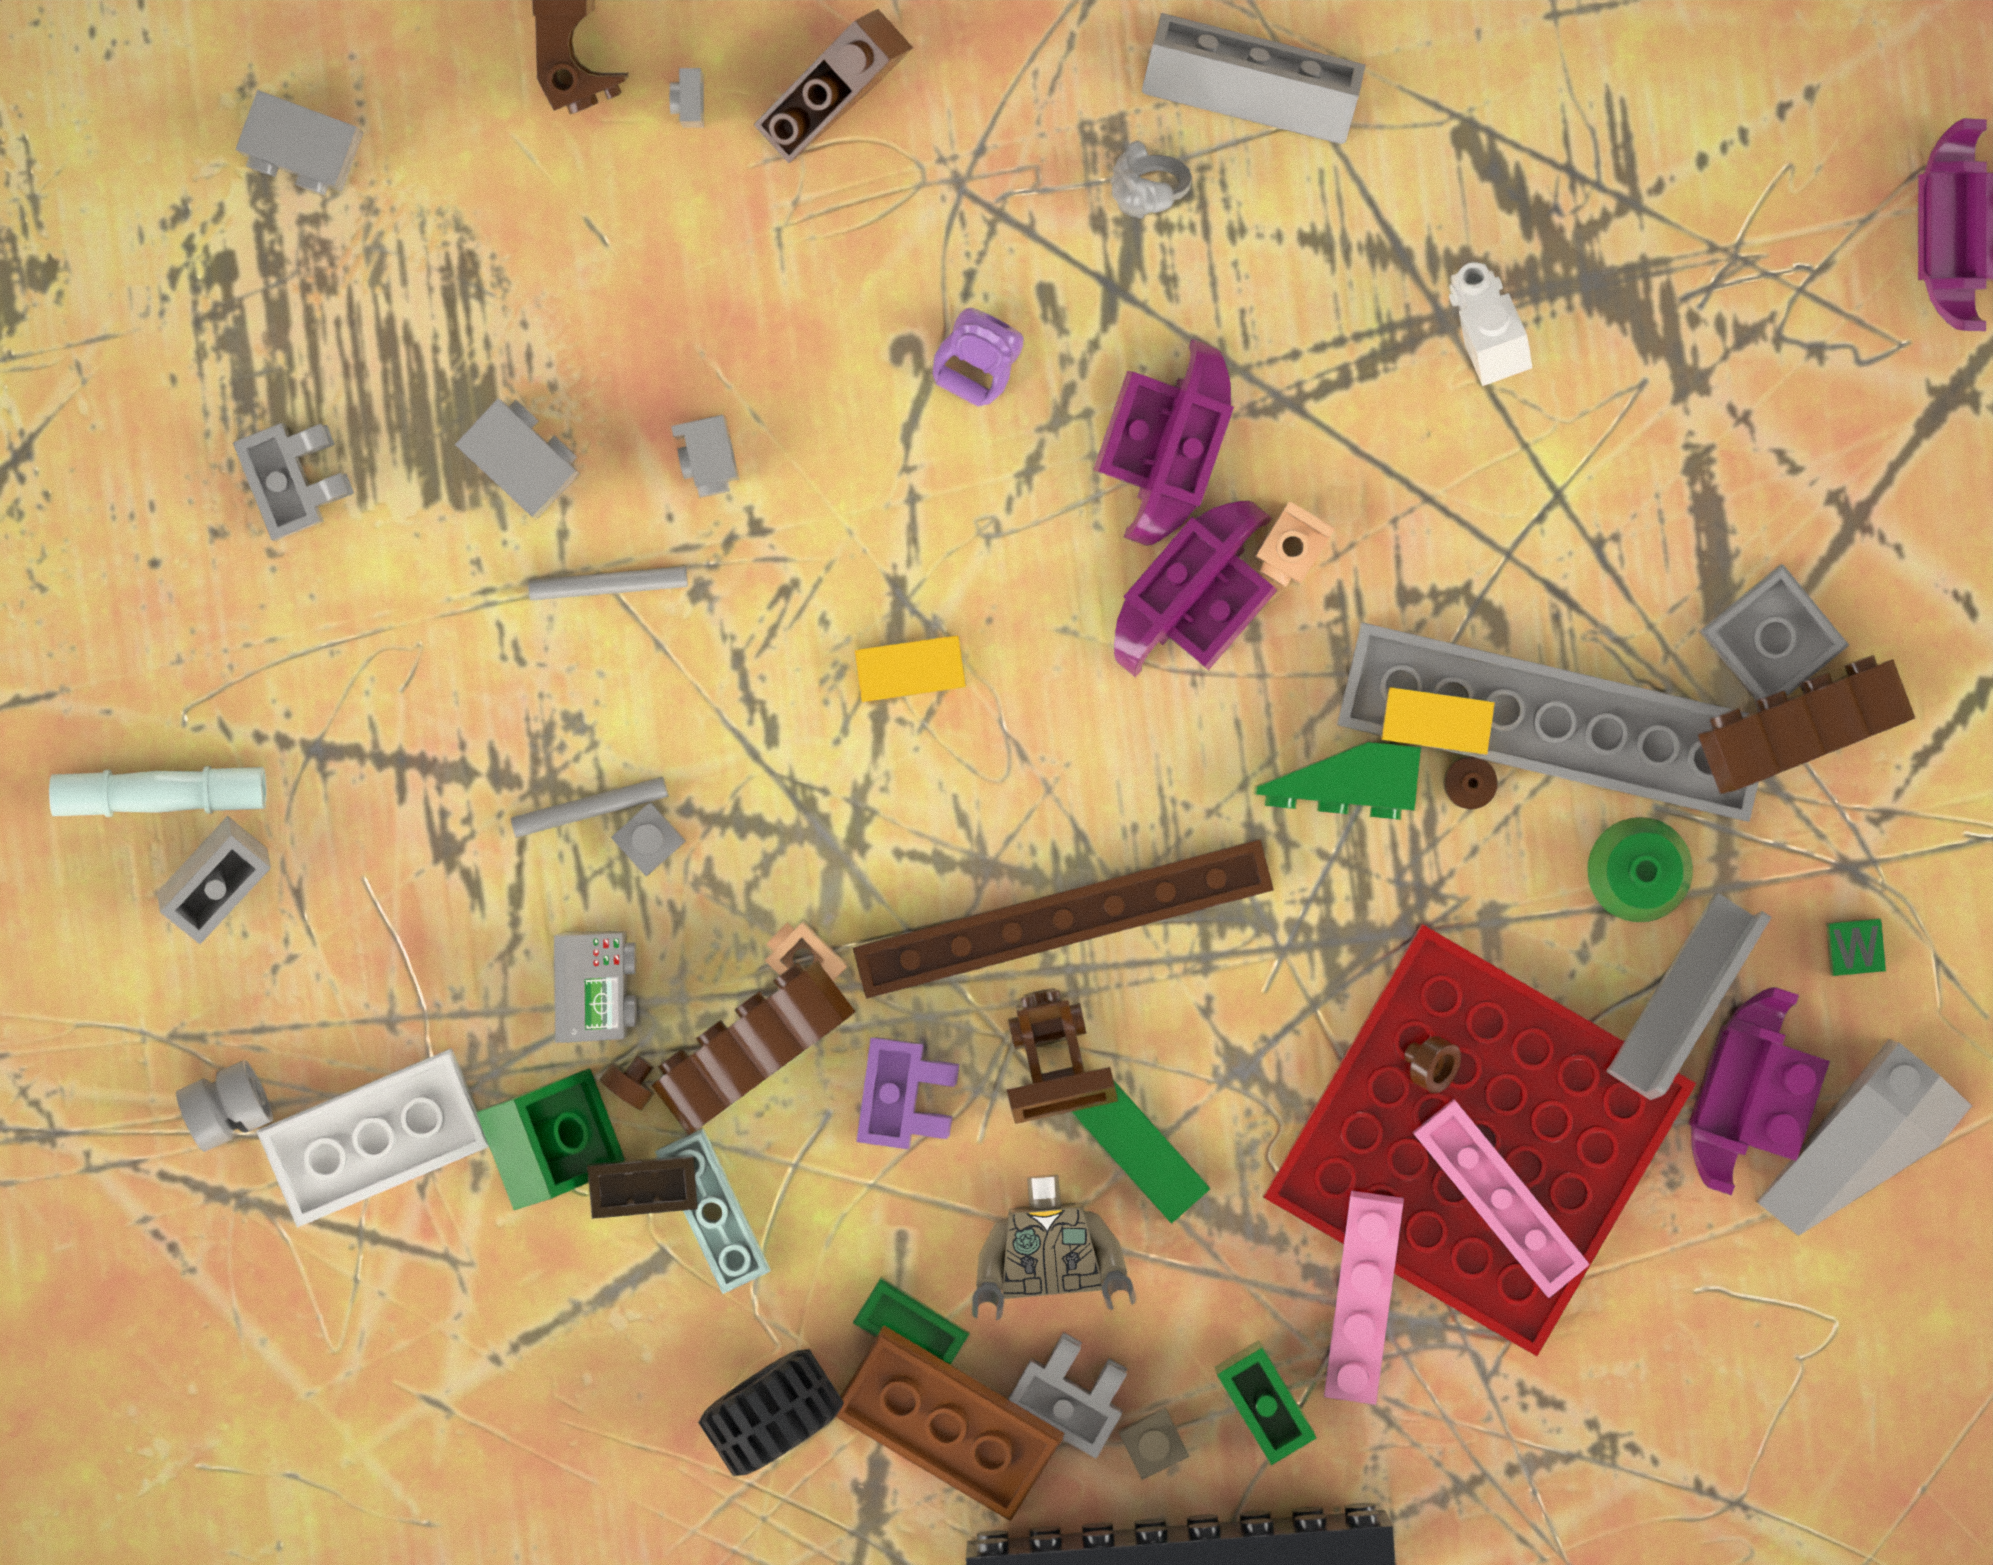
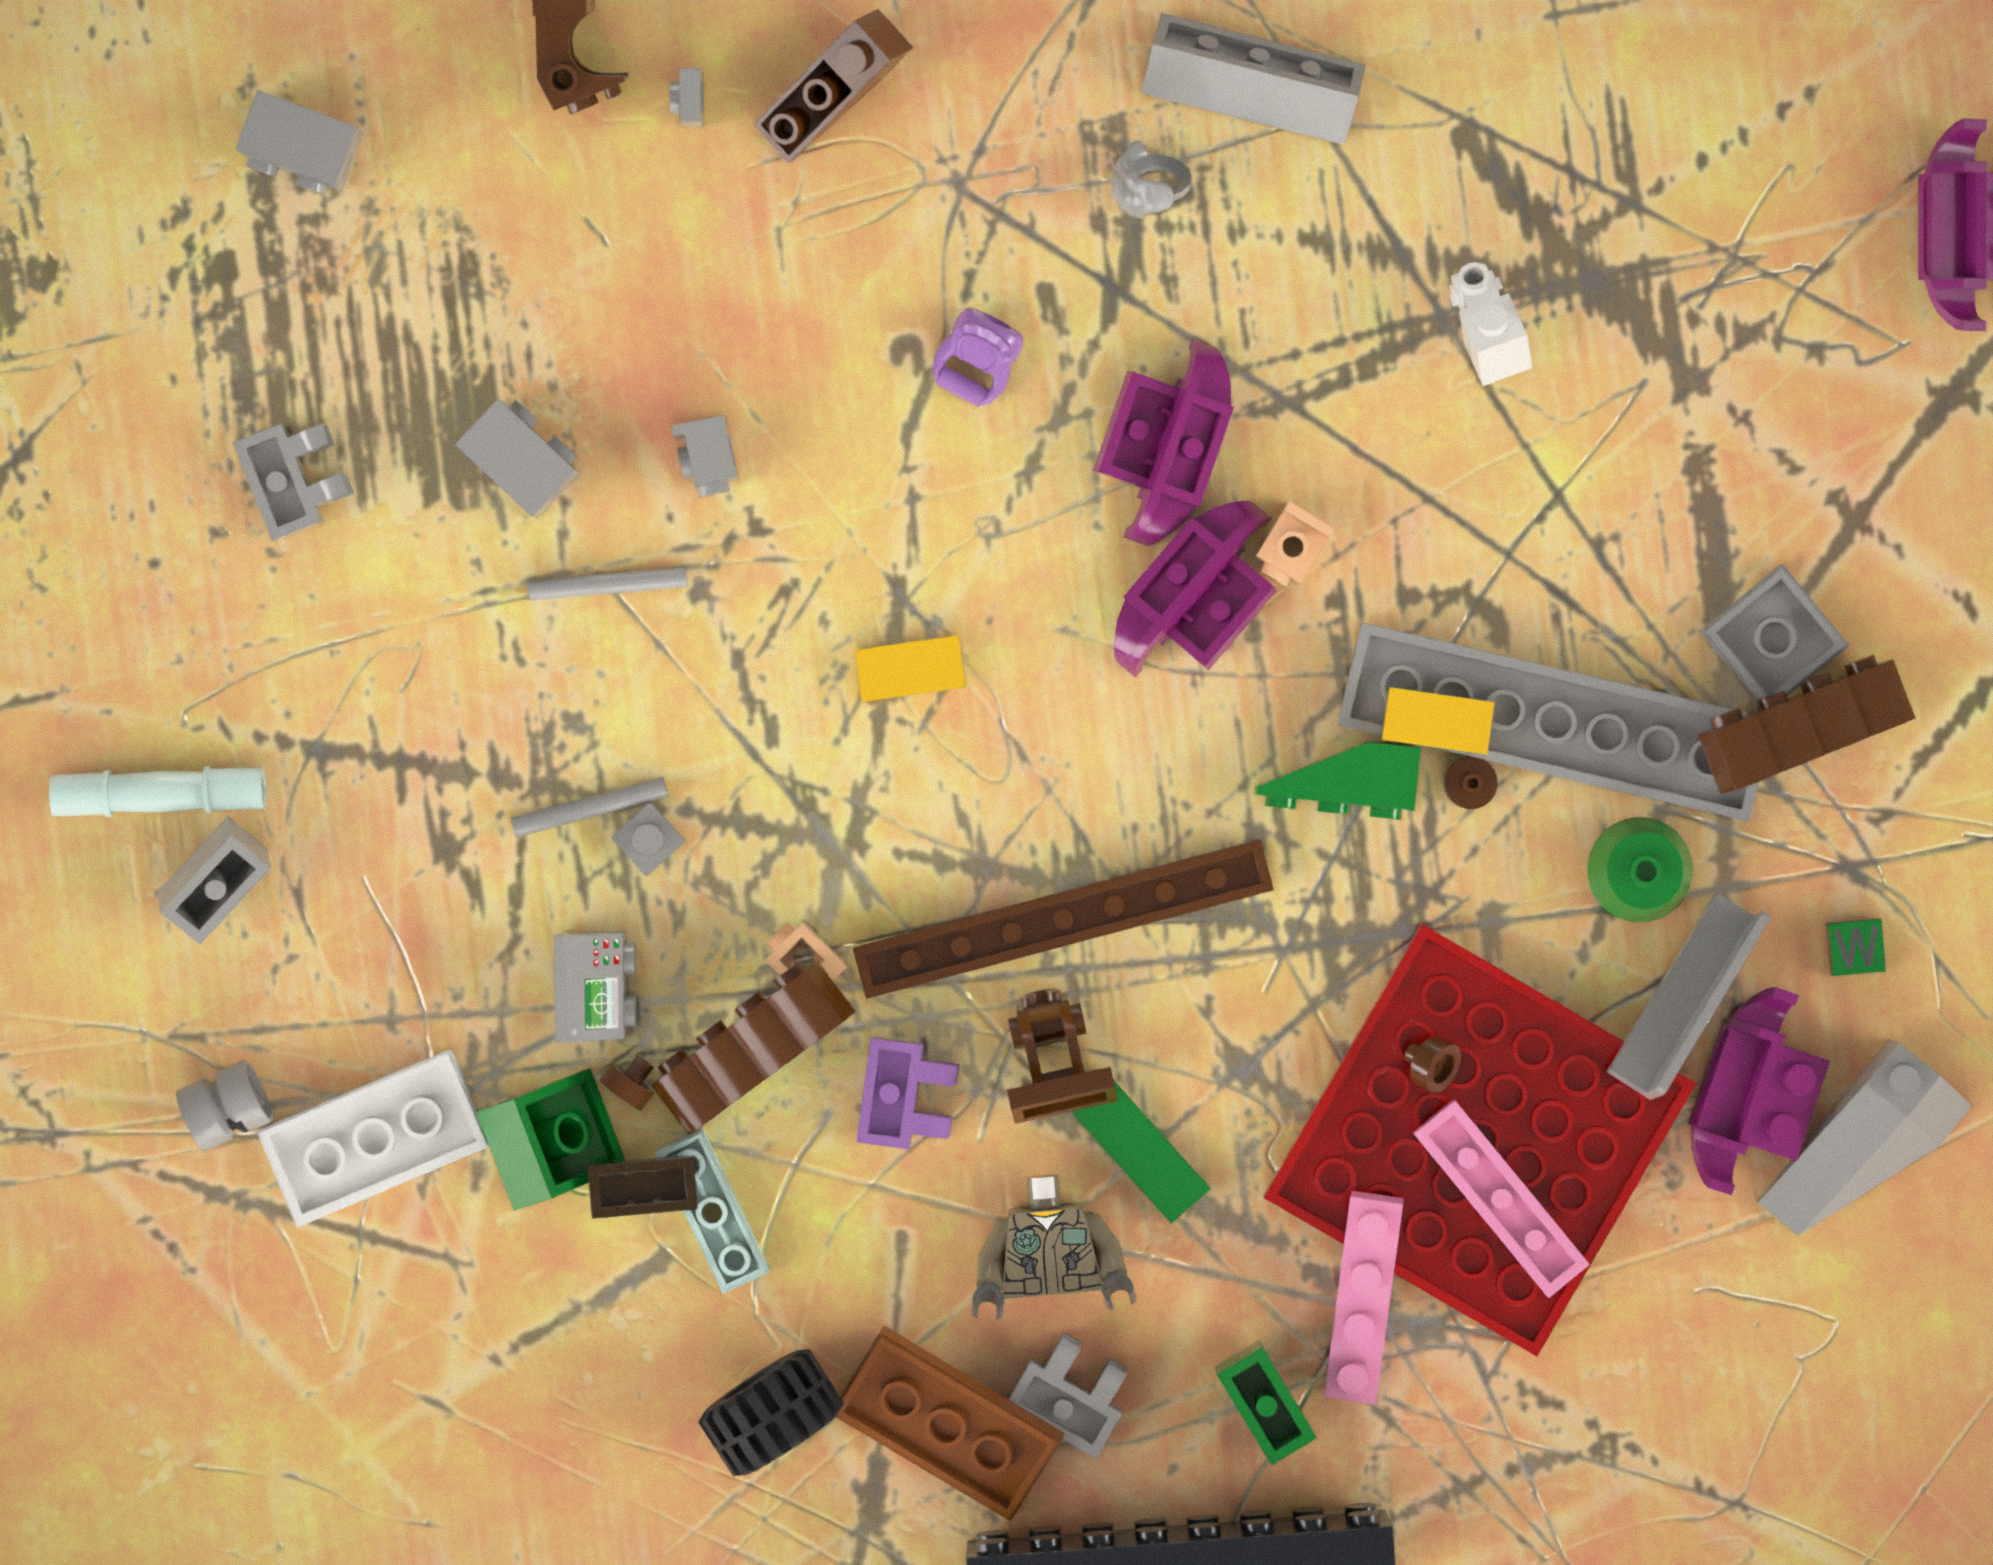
(911, 1319): green tile -> none
(1153, 1443): dark tan plate -> none

